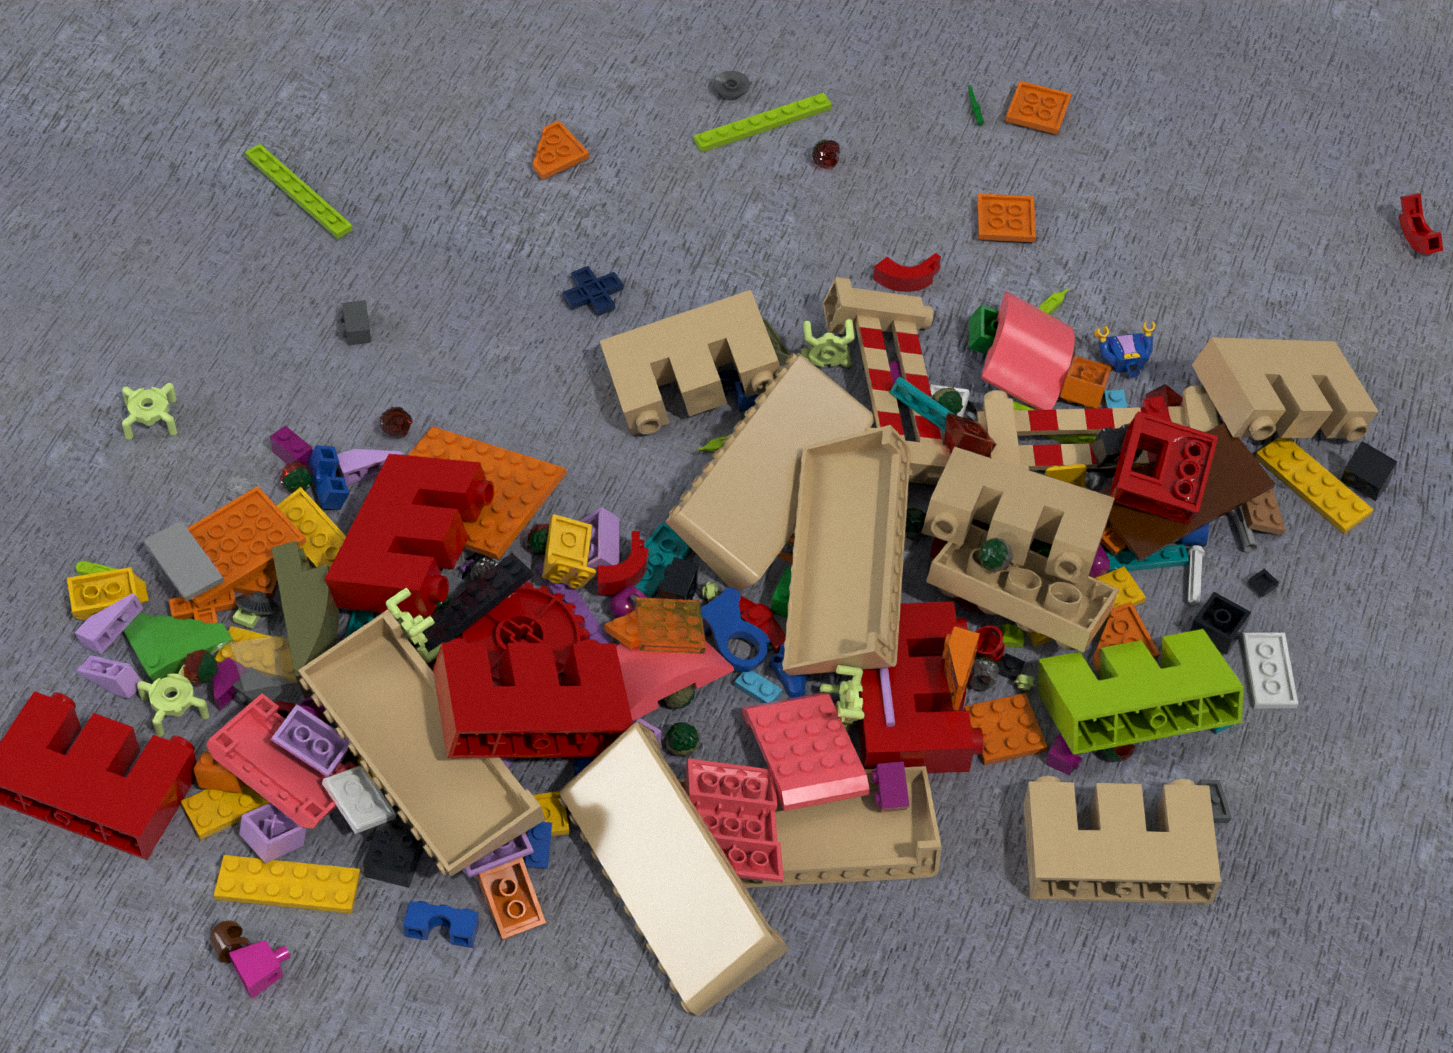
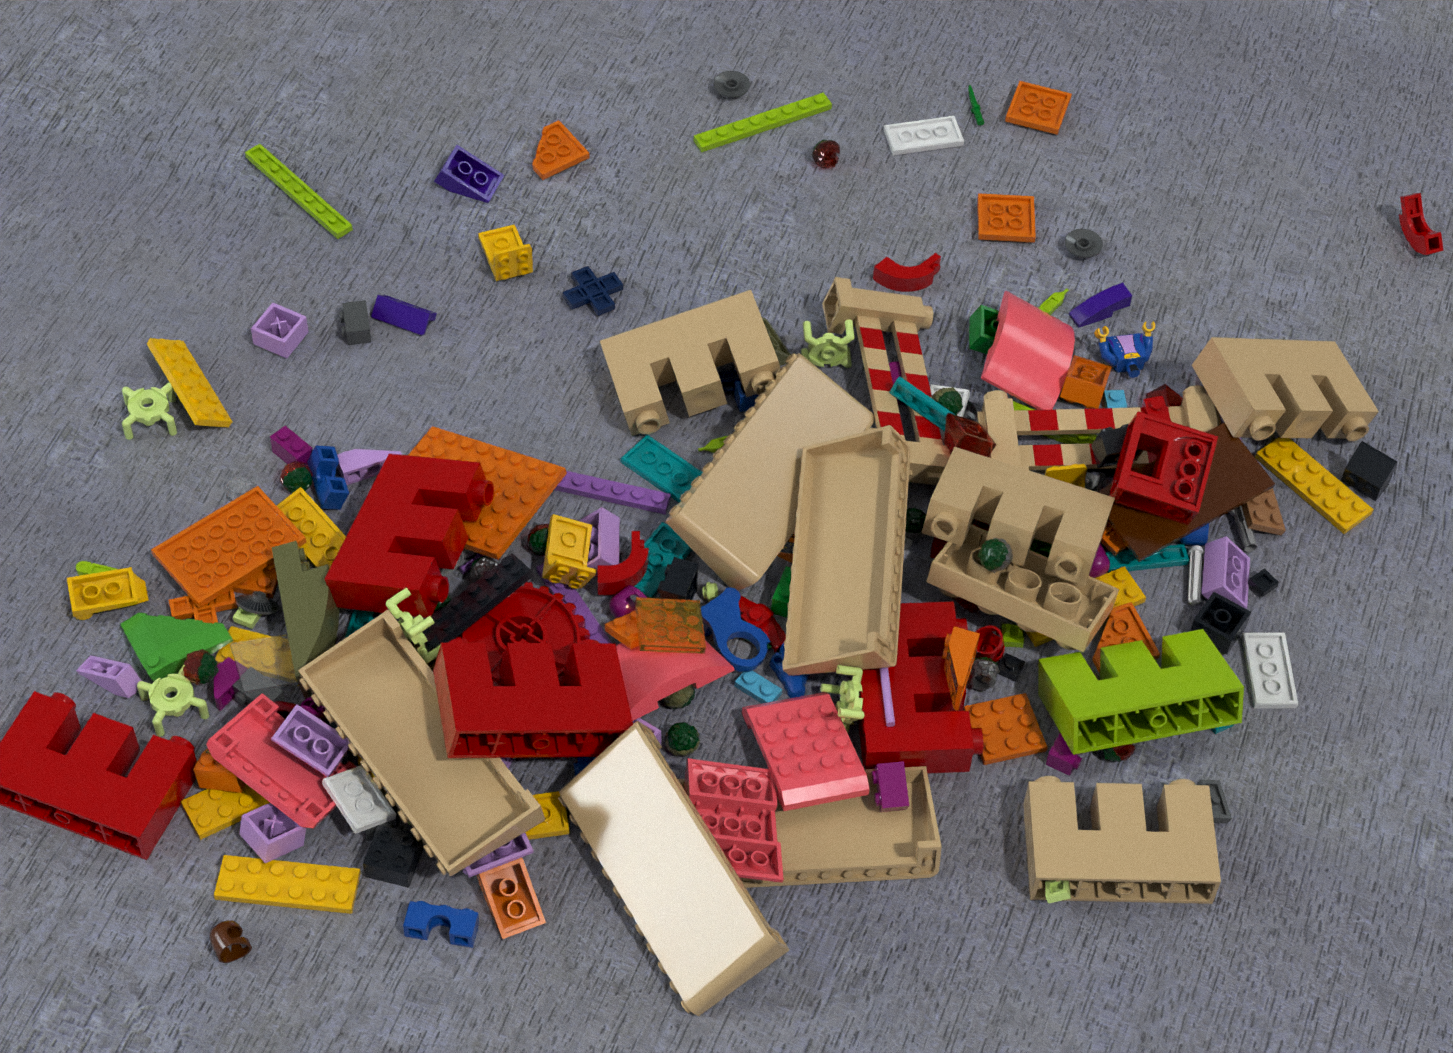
(107, 624): lavender slope -> none
(183, 561): light grey tile -> none
(189, 382): none -> yellow plate
(258, 966): dark pink torso -> none
(279, 330): none -> lavender brick
(395, 422): clear red piece -> none
(402, 314): none -> dark purple panel
(468, 176): none -> dark purple slope
(506, 252): none -> yellow bracket
(540, 841): blue plate -> none
(614, 492): none -> medium lavender plate
(661, 467): none -> teal tile
(923, 135): none -> white tile
(1024, 682): yellowish green plate -> none
(1057, 891): none -> yellowish green plate
(1083, 243): none -> dark grey dish
(1101, 305): none -> dark purple slope
(1226, 571): none -> lavender slope

